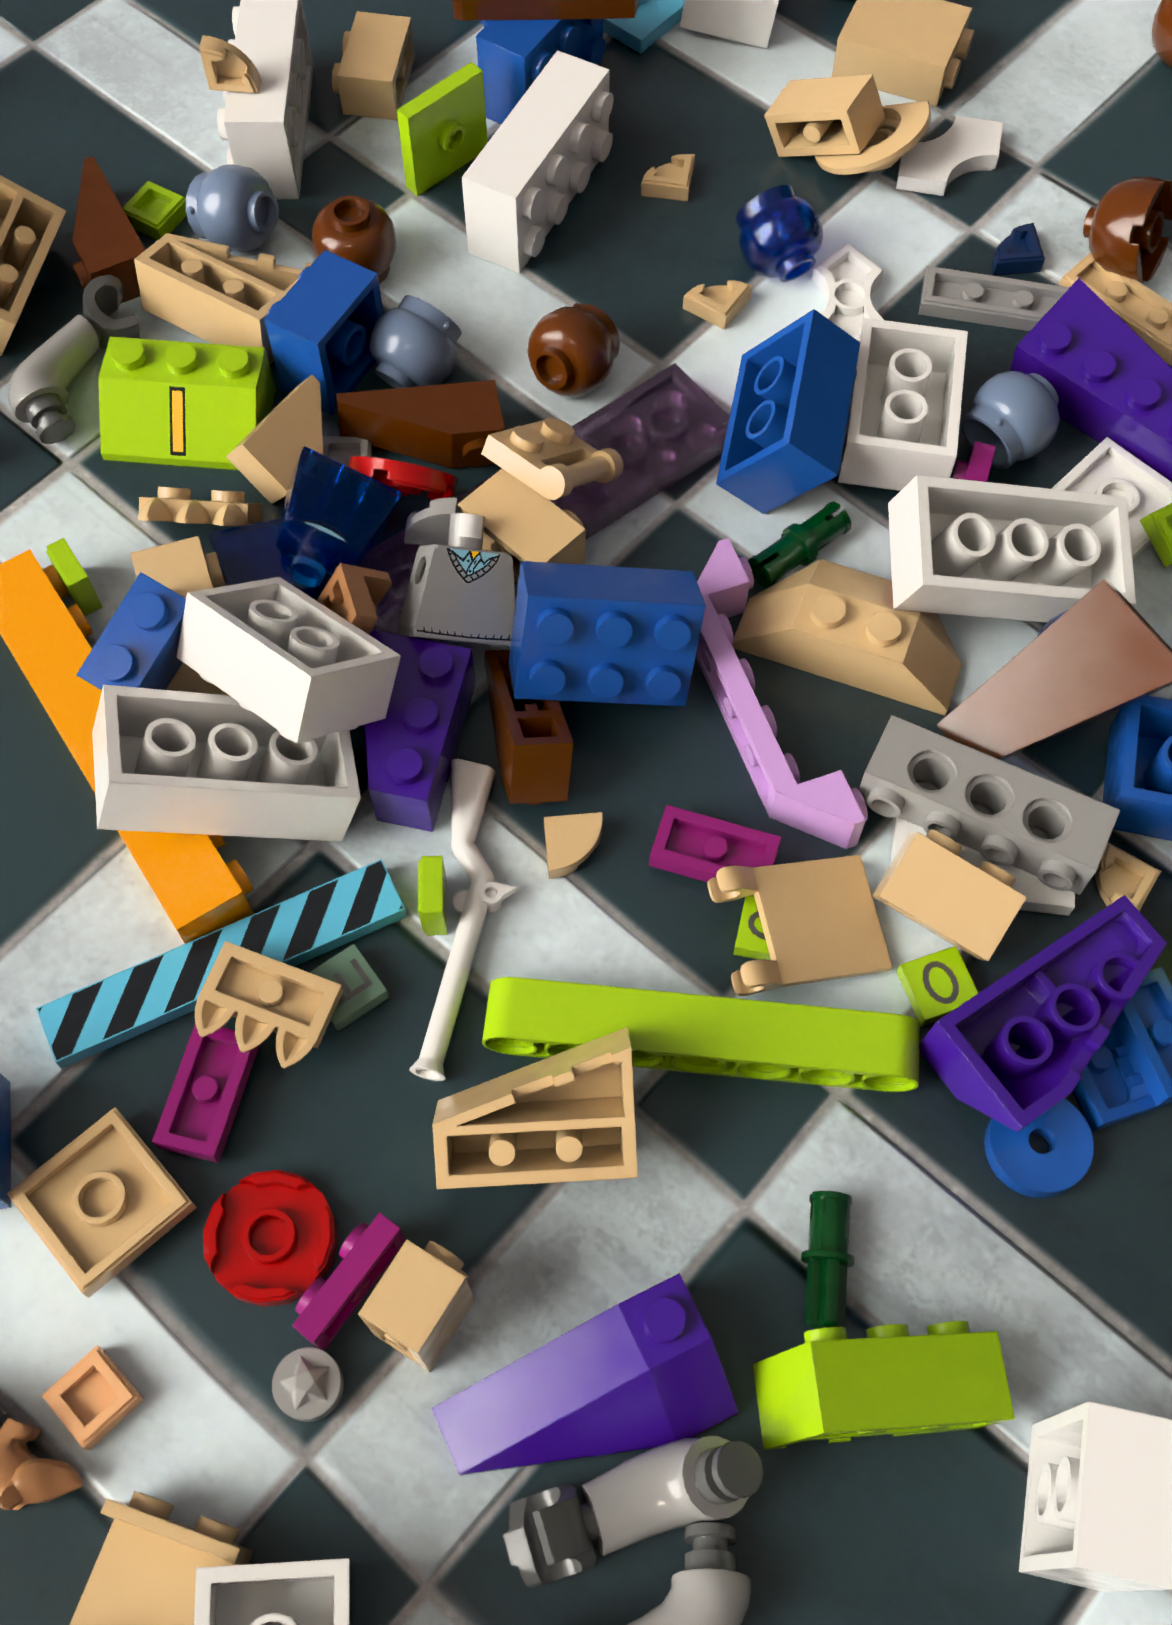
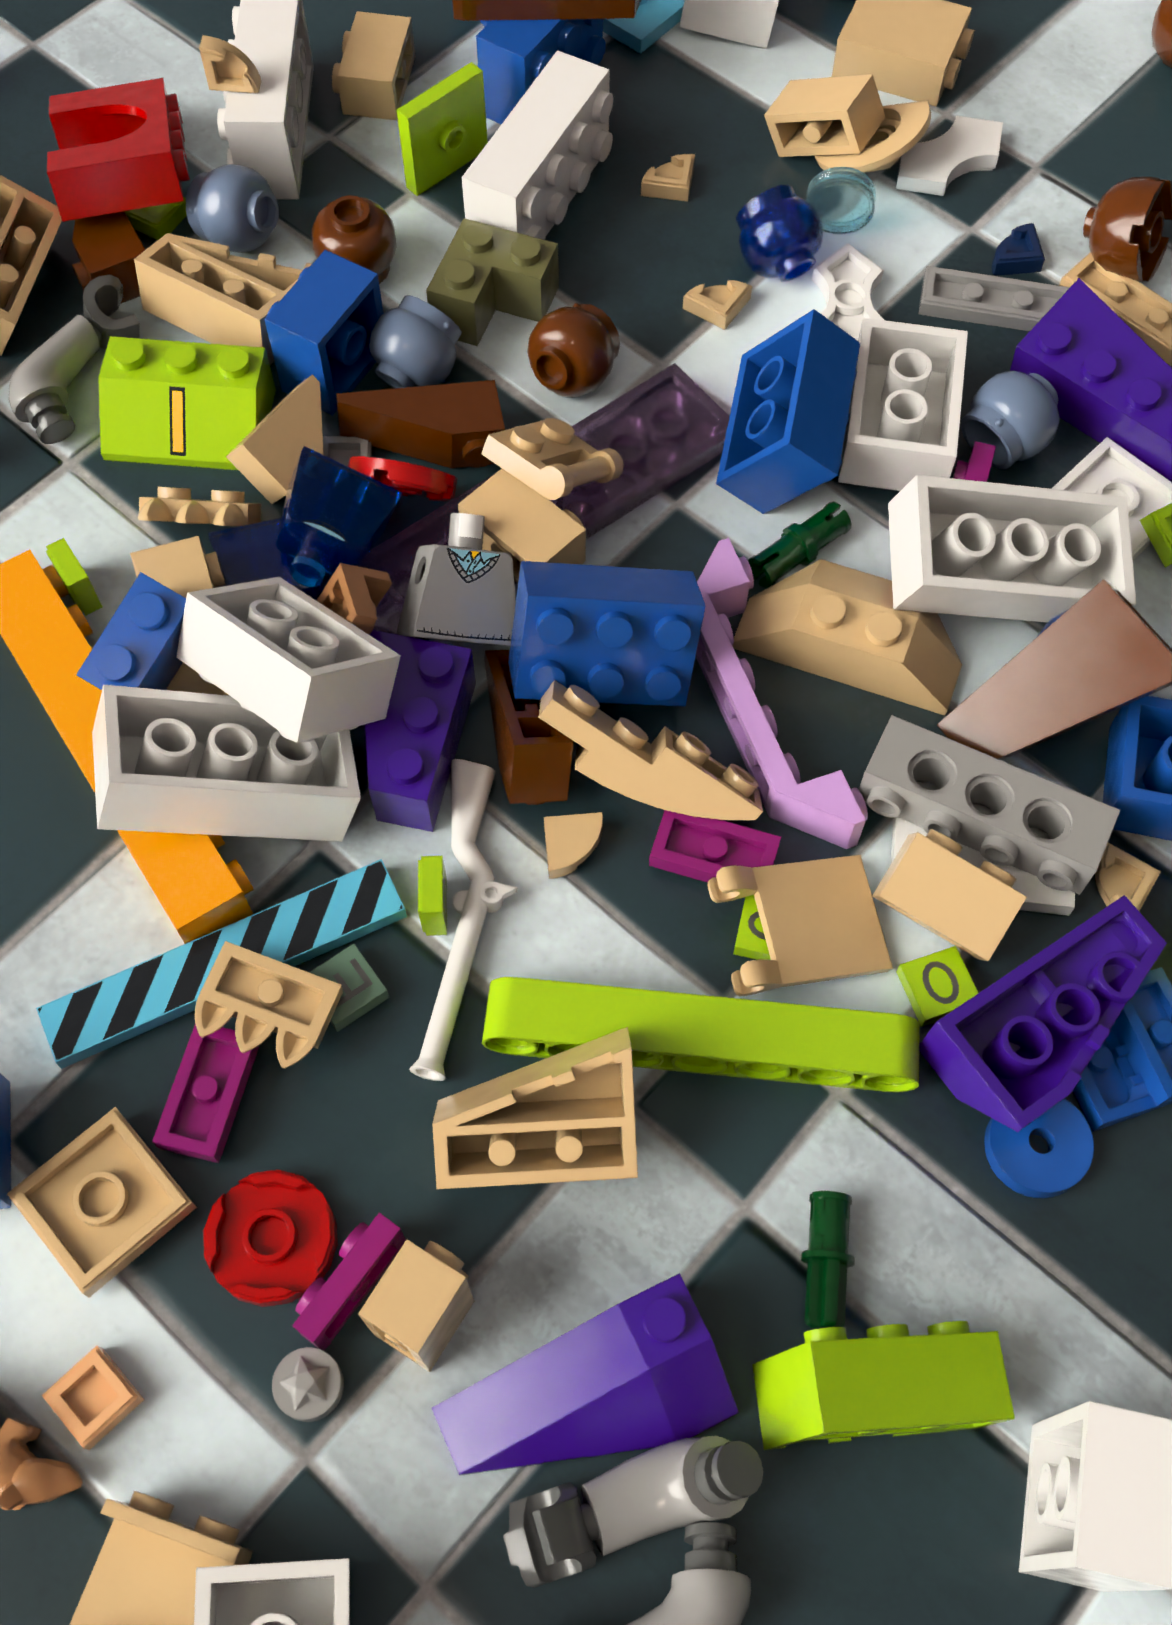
(116, 149): none -> red arch
(431, 524): light grey tile -> none
(490, 272): none -> olive brick
(666, 774): none -> tan slope
(842, 199): none -> clear light blue piece

